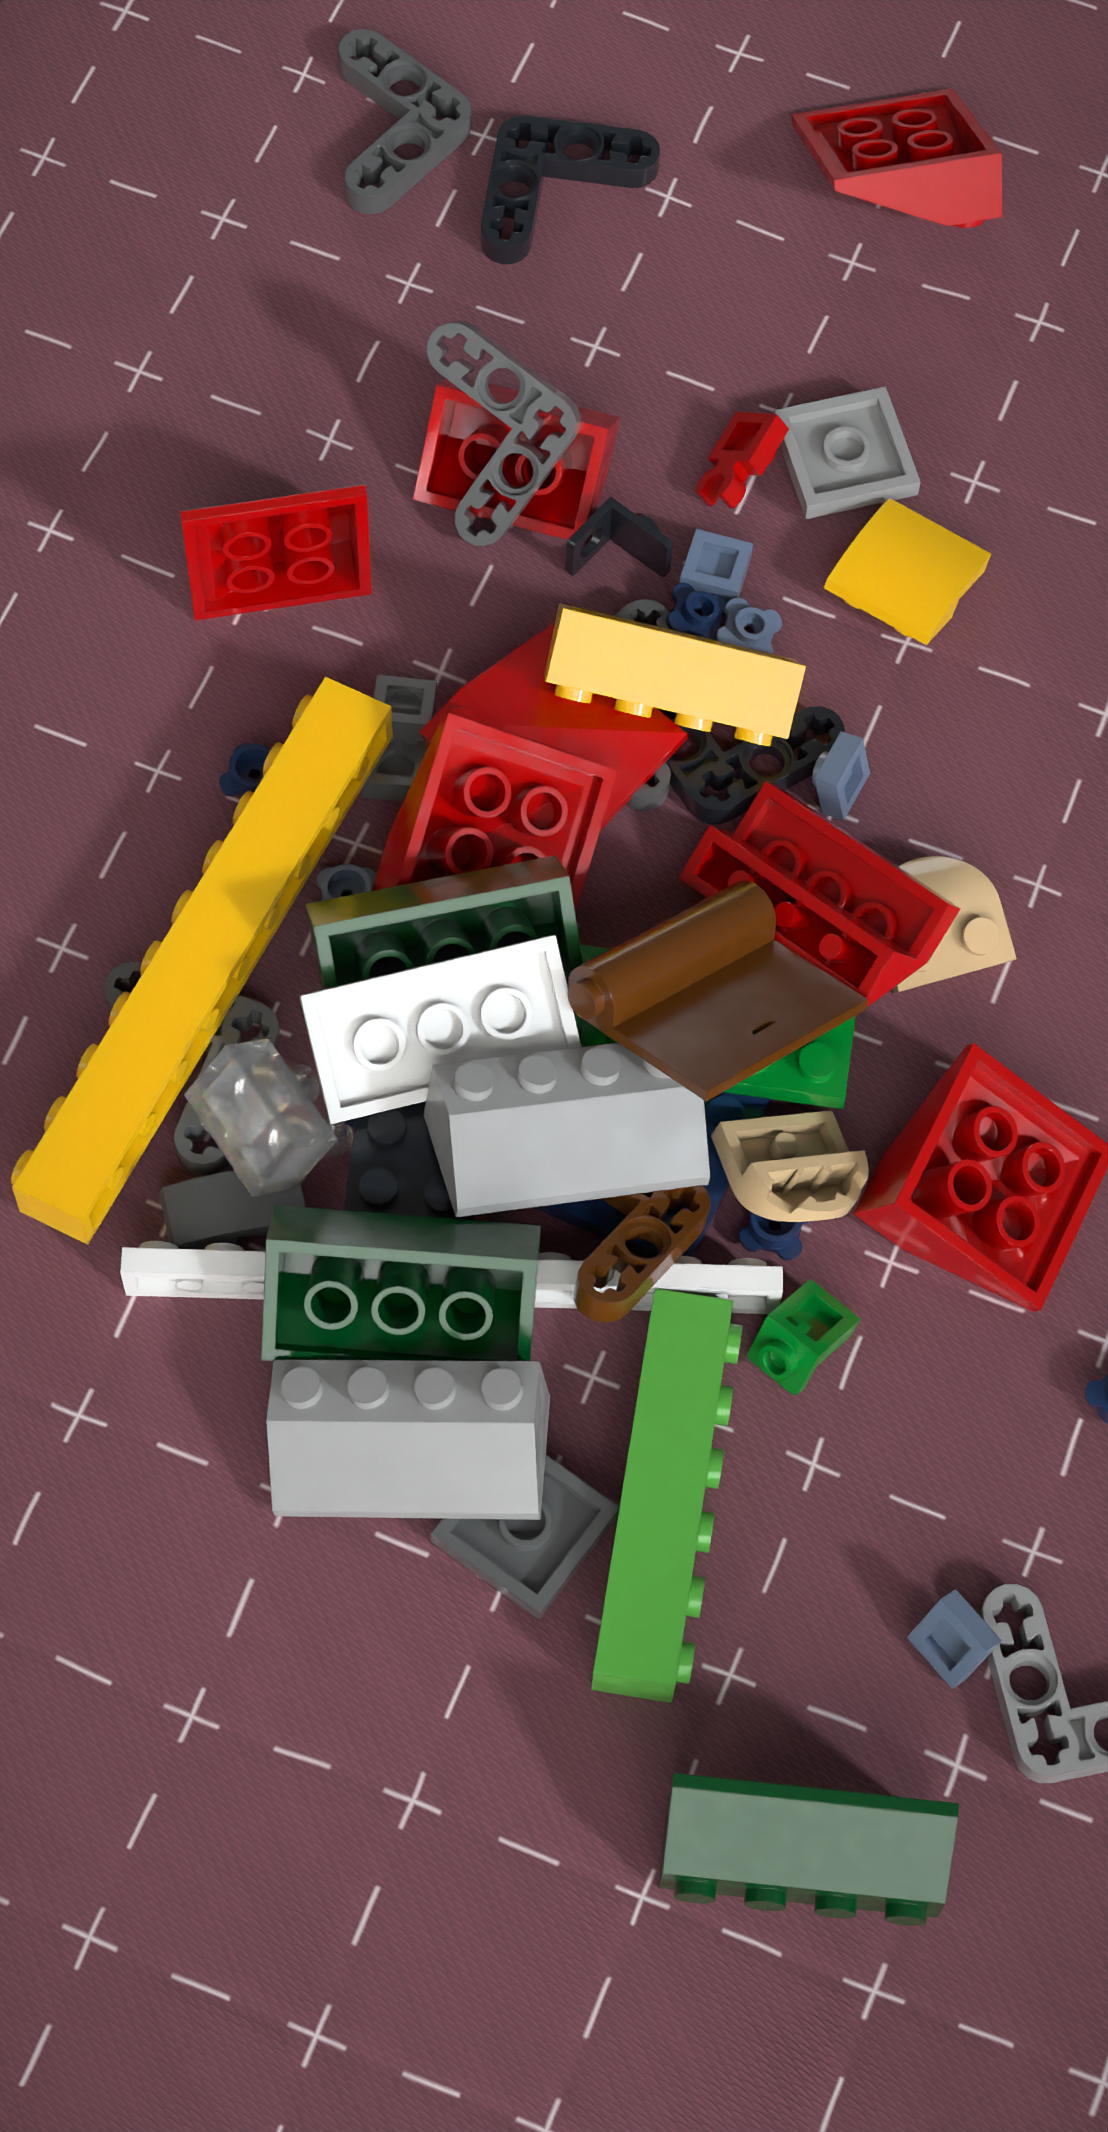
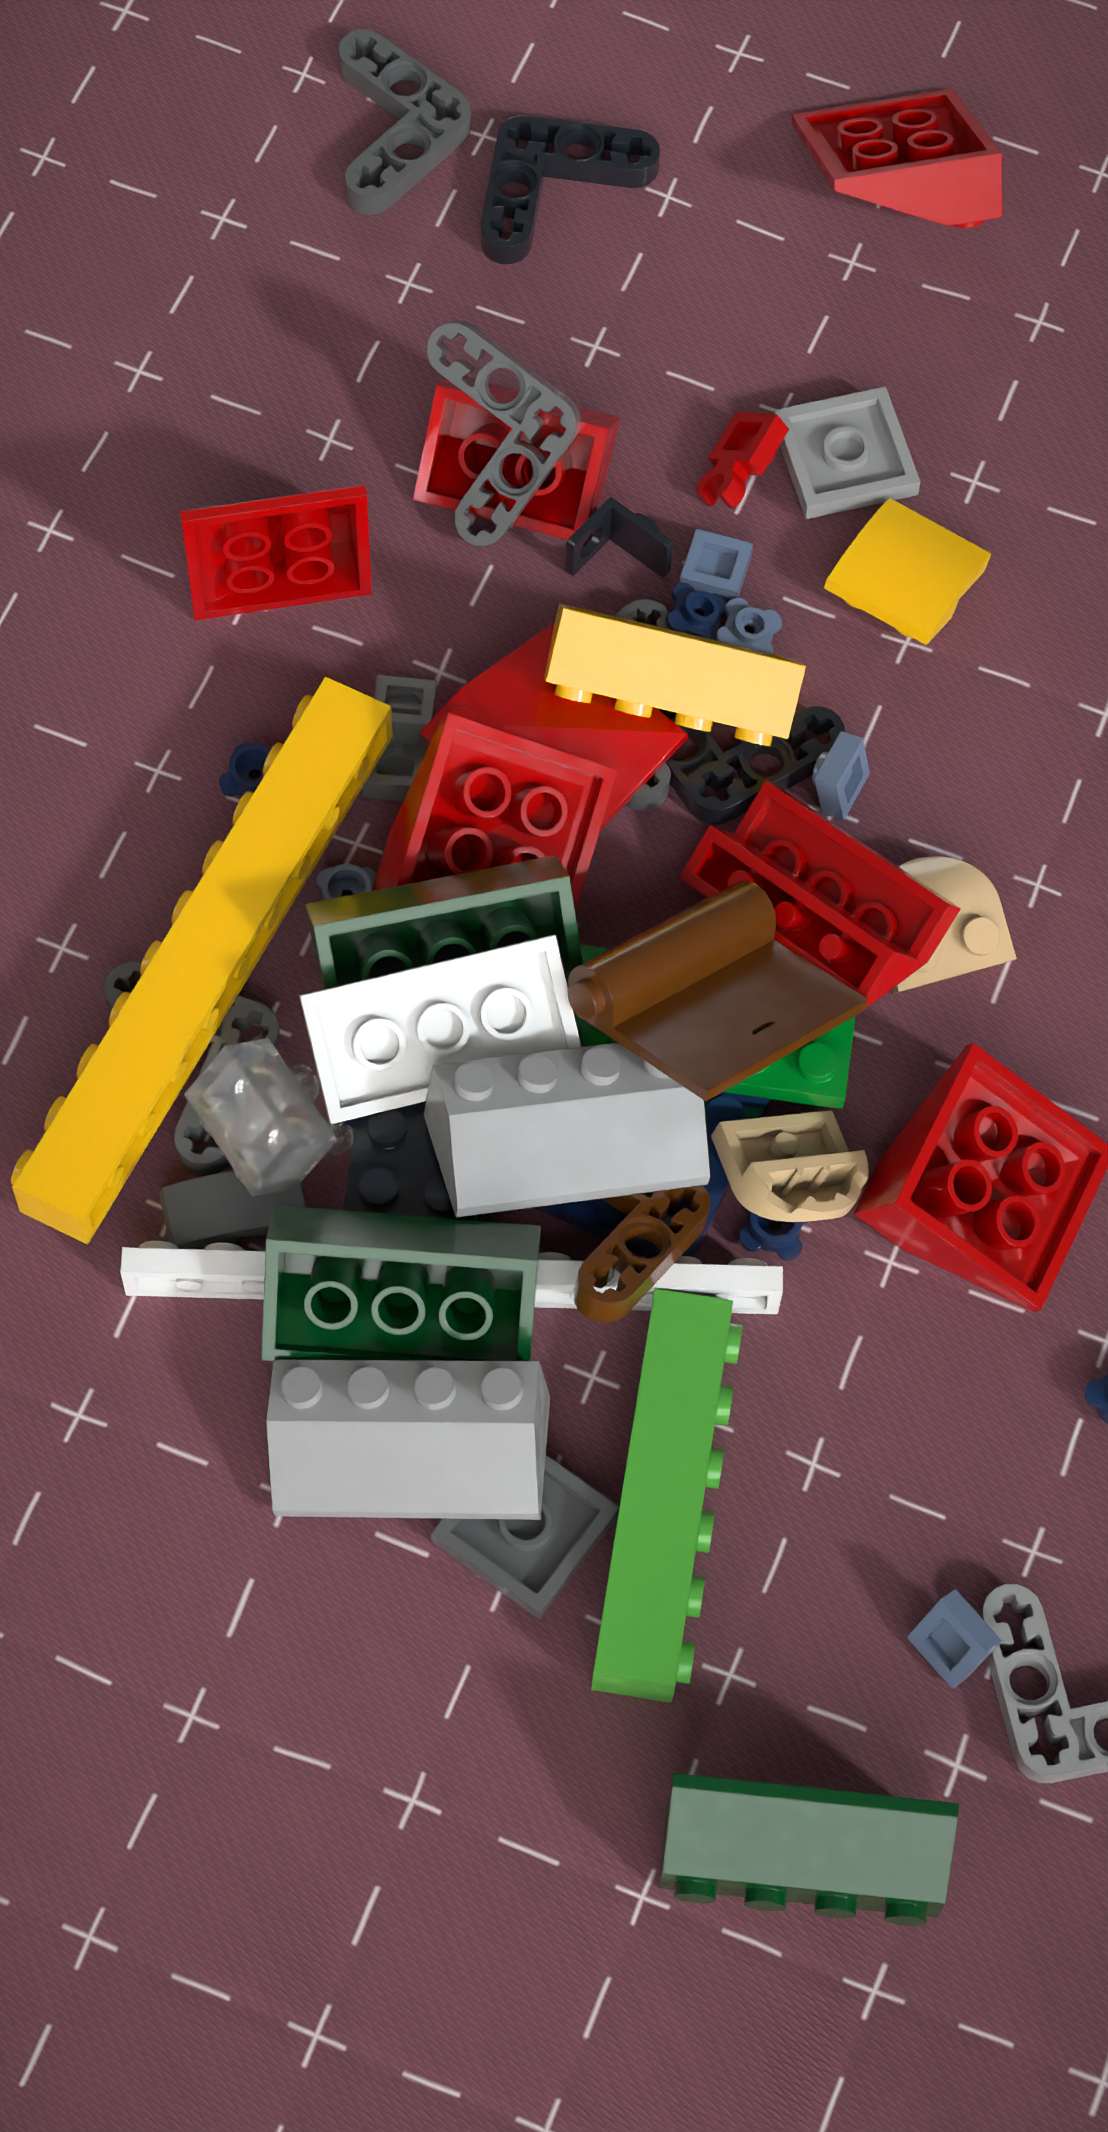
(801, 1336): green bracket -> none

